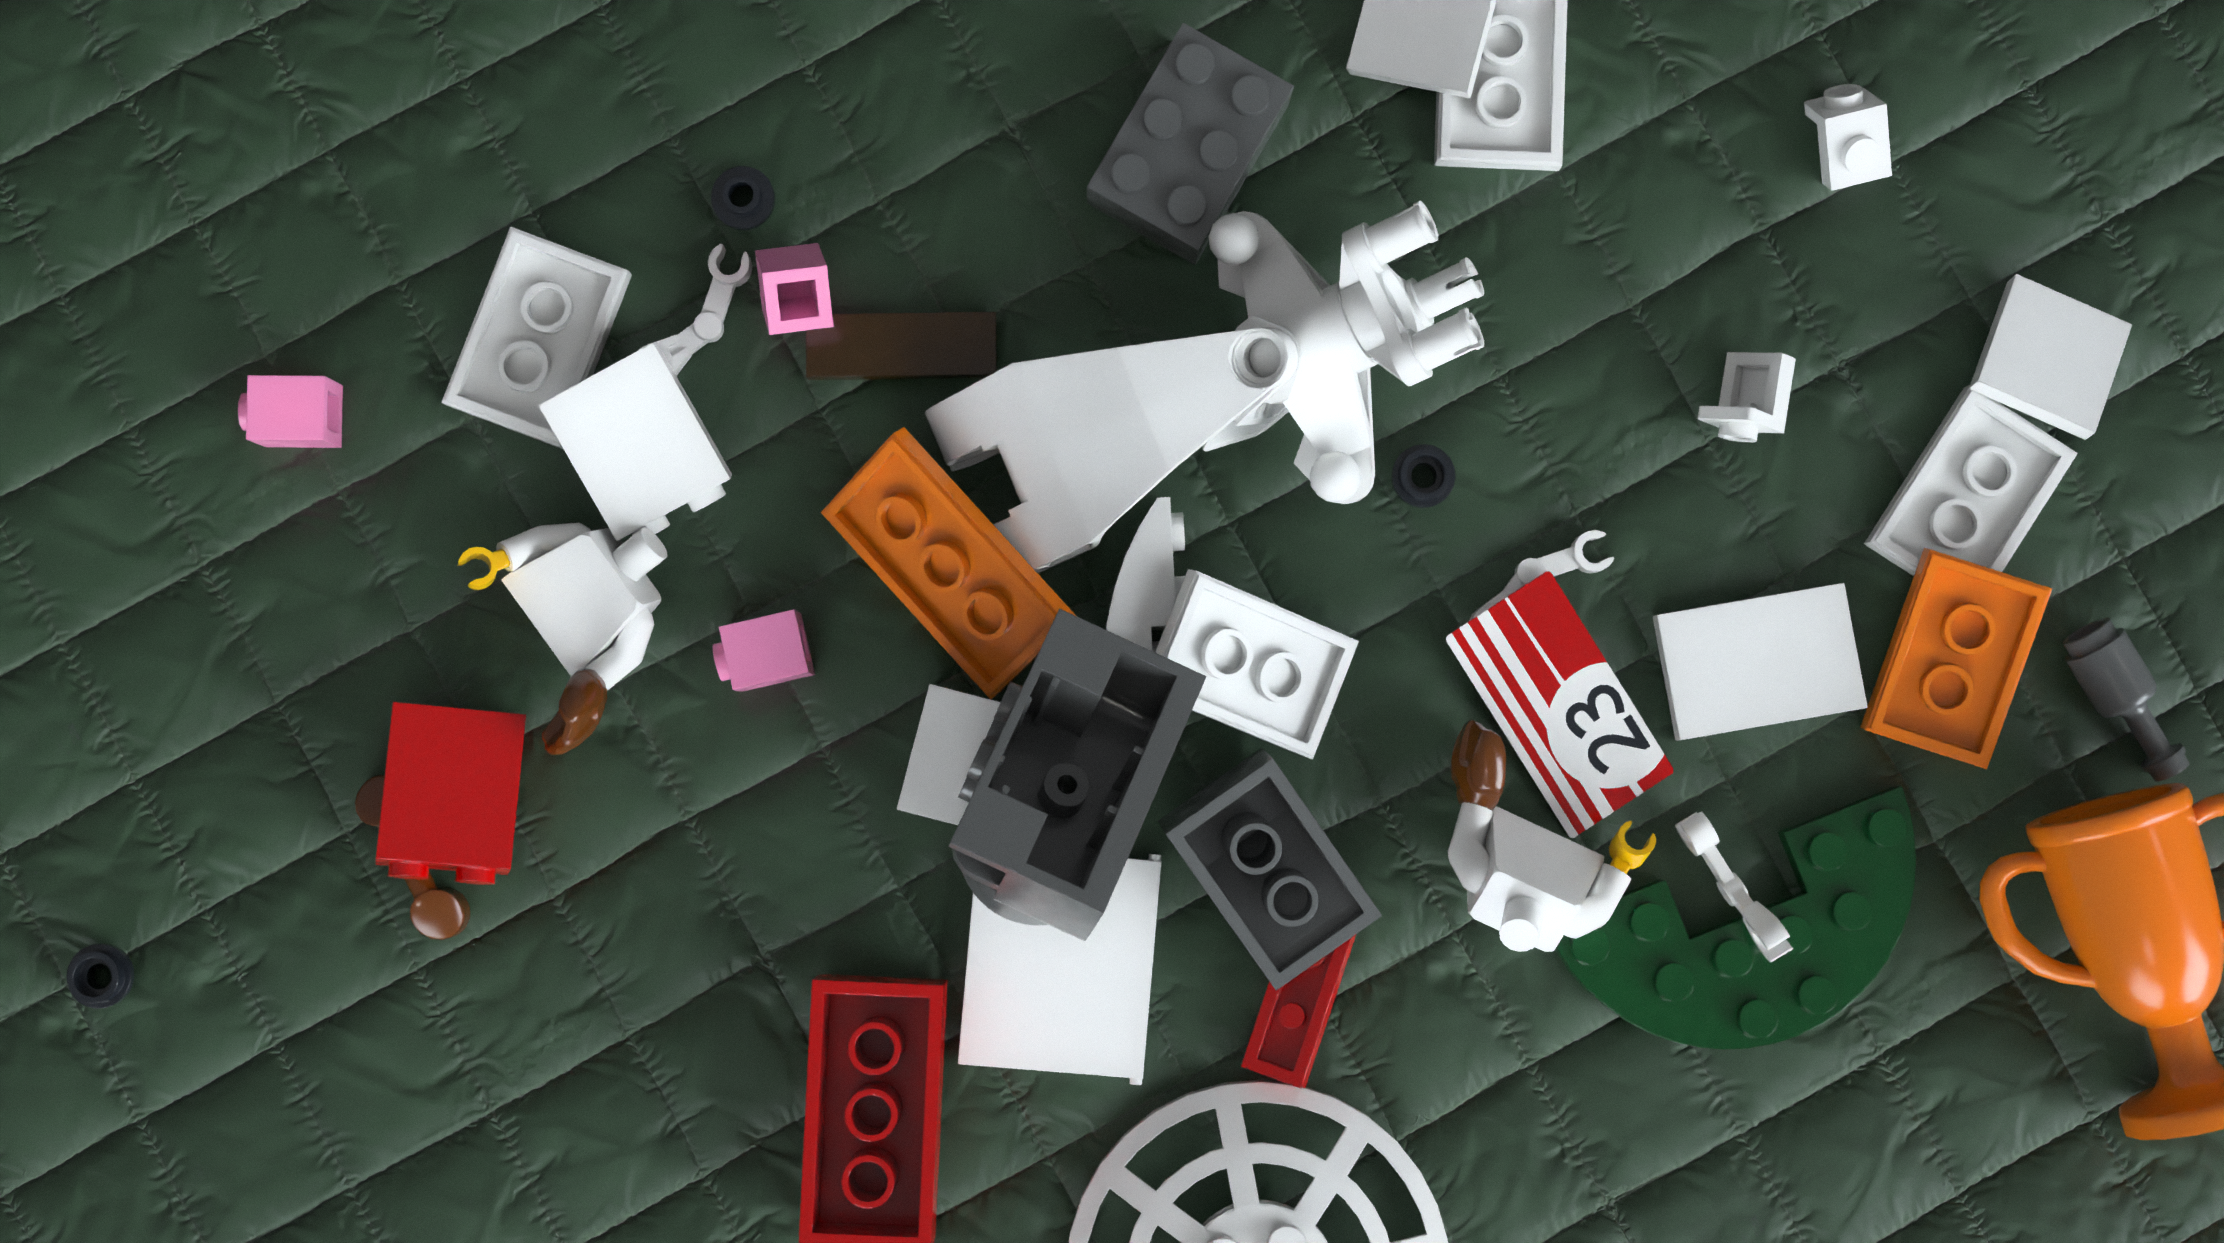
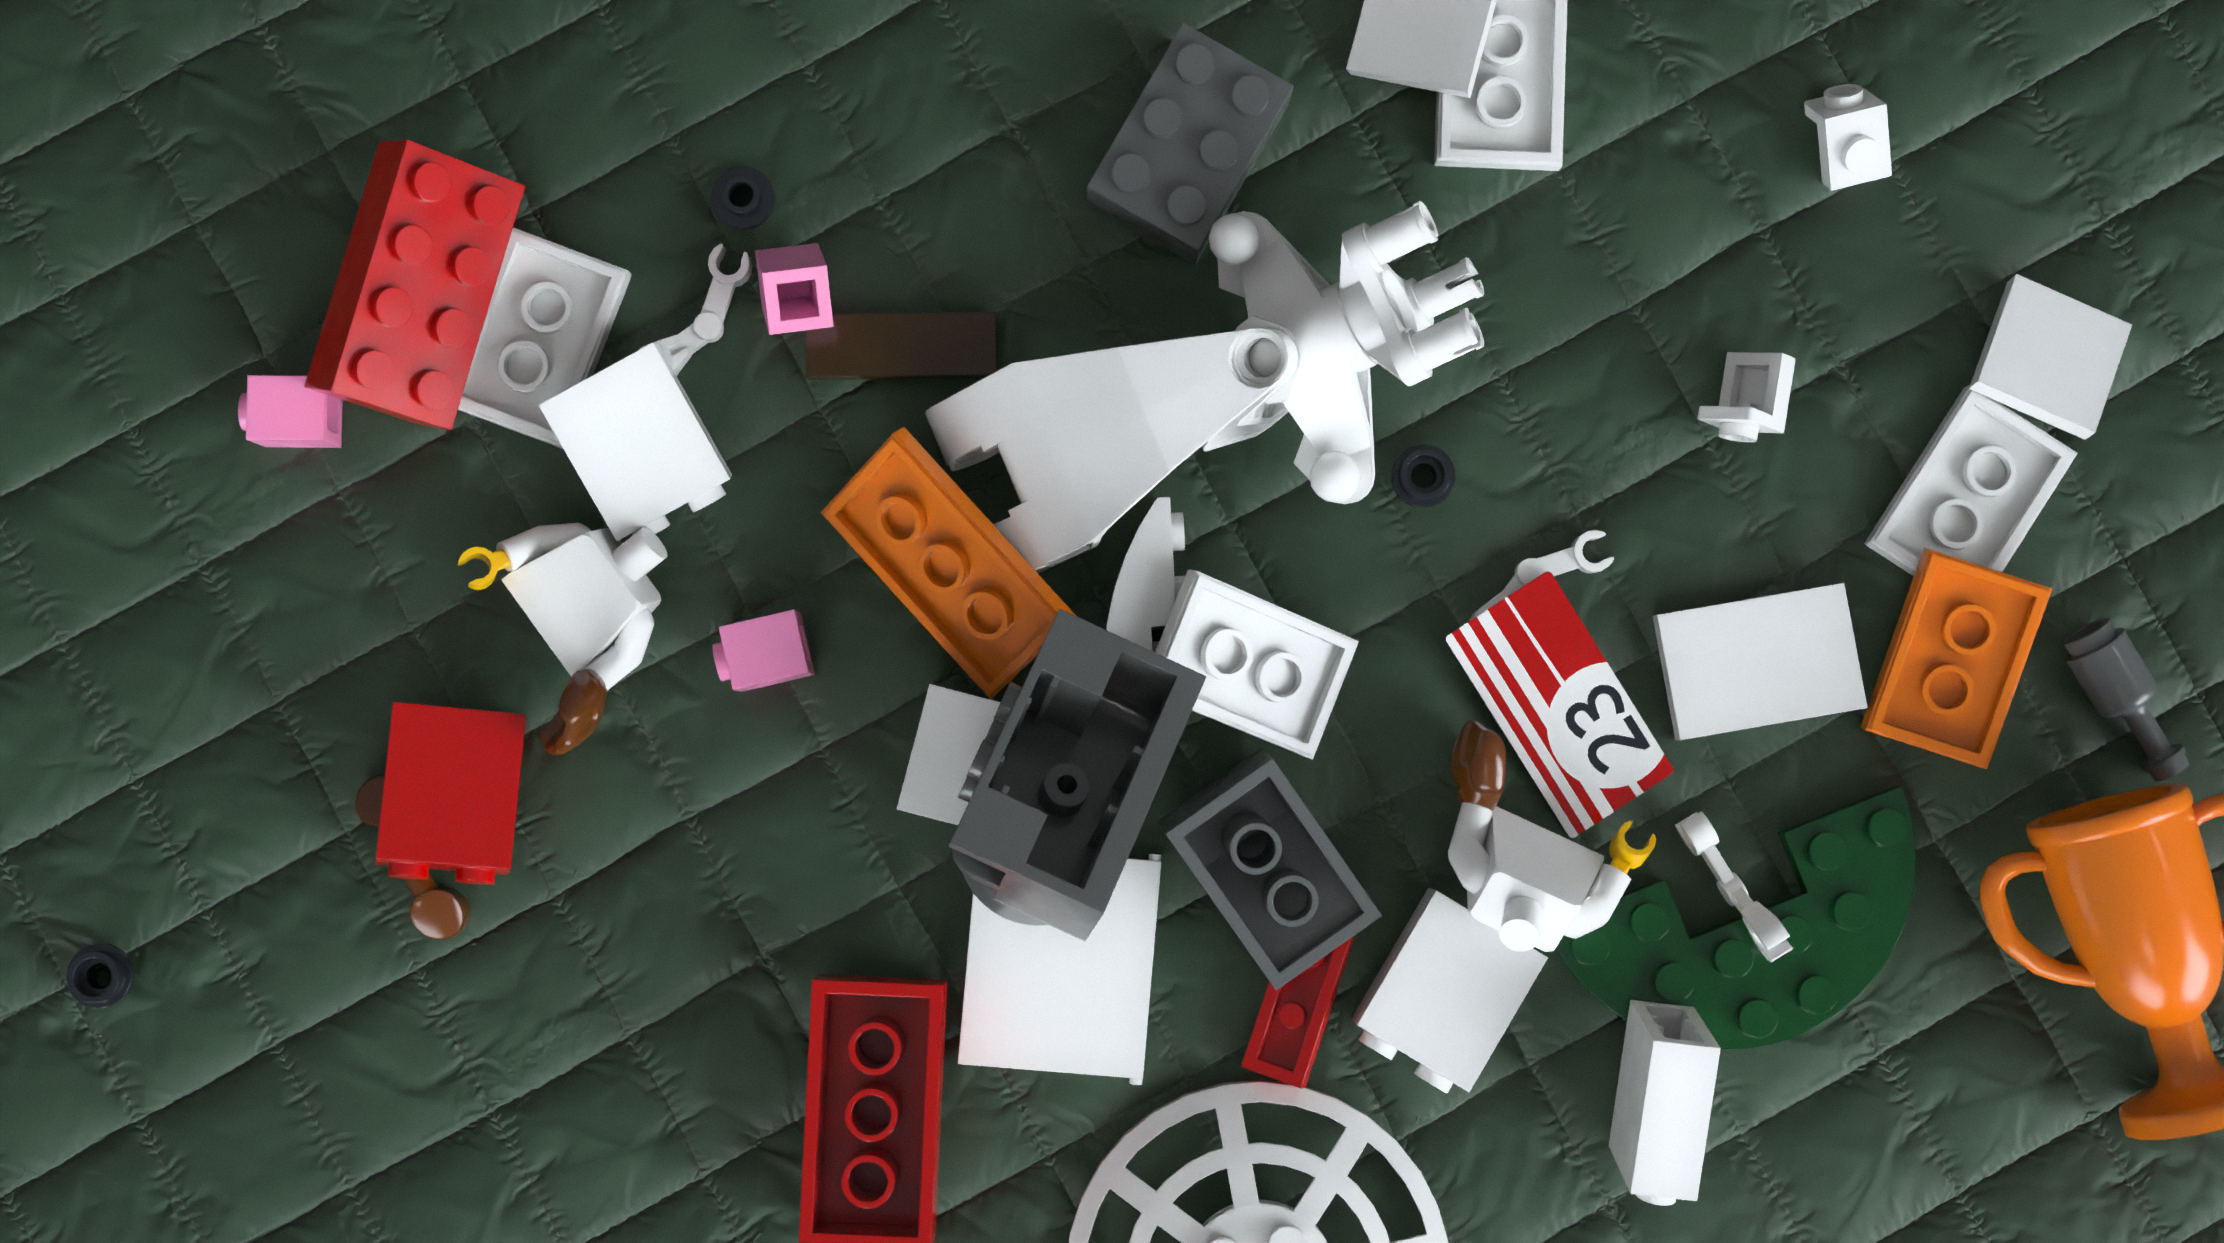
(415, 284): none -> red brick
(1446, 993): none -> white brick
(1663, 1101): none -> white brick

